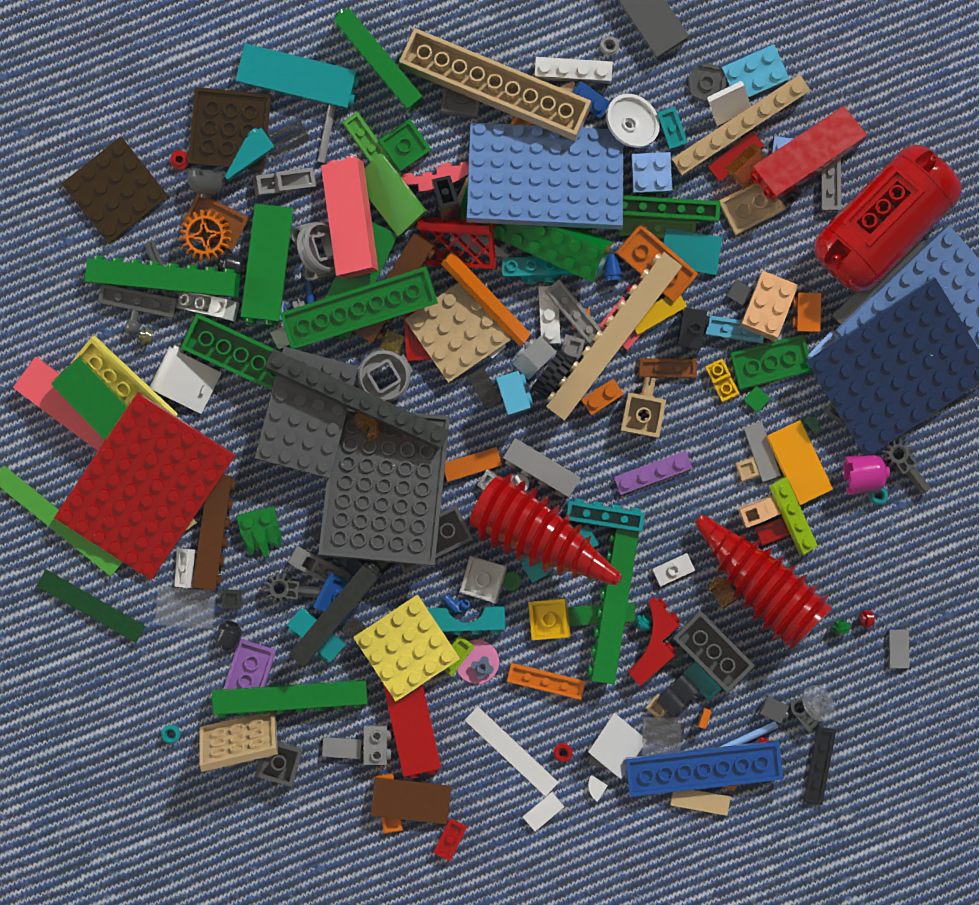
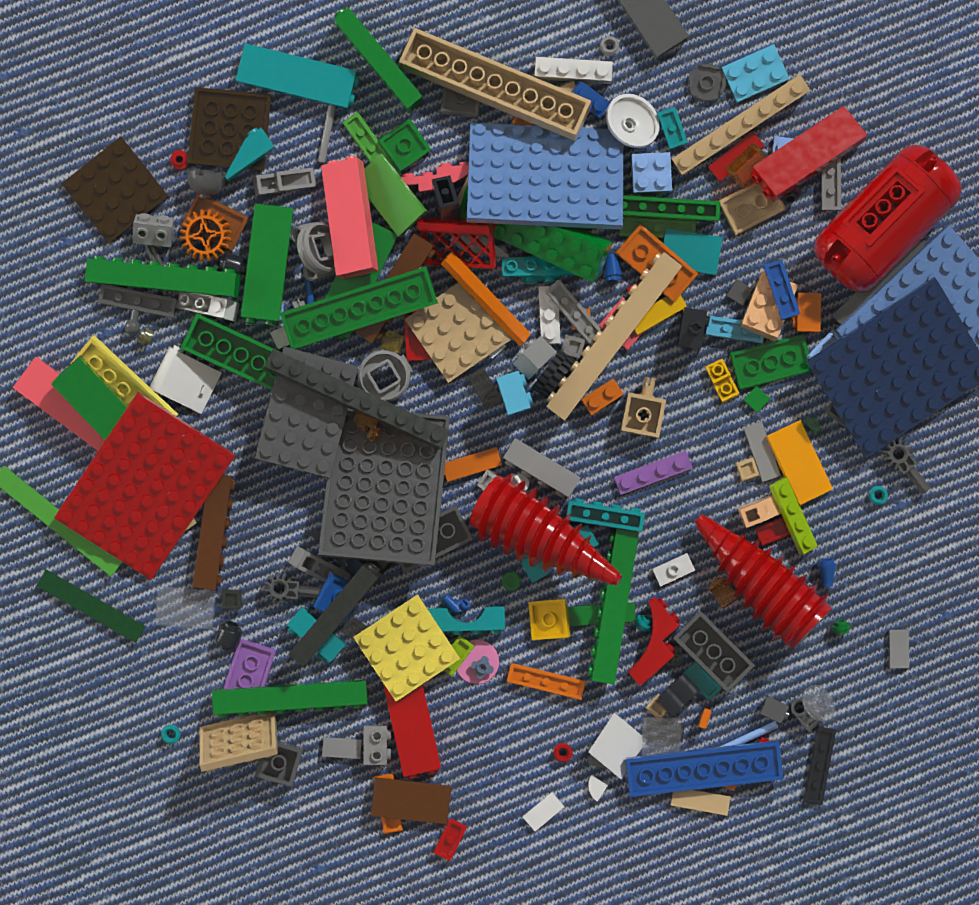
(153, 230): none -> light grey brick
(184, 568): white plate -> none
(260, 530): green plate -> none
(293, 143): clear smoke tile -> none
(483, 579): white tile -> none
(511, 751): white sticker -> none
(667, 368): dark orange tile -> none
(729, 103): white tile -> none
(781, 289): none -> blue plate
(826, 570): none -> blue cone
(865, 474): dark pink cylinder -> none
(866, 619): red plate -> none

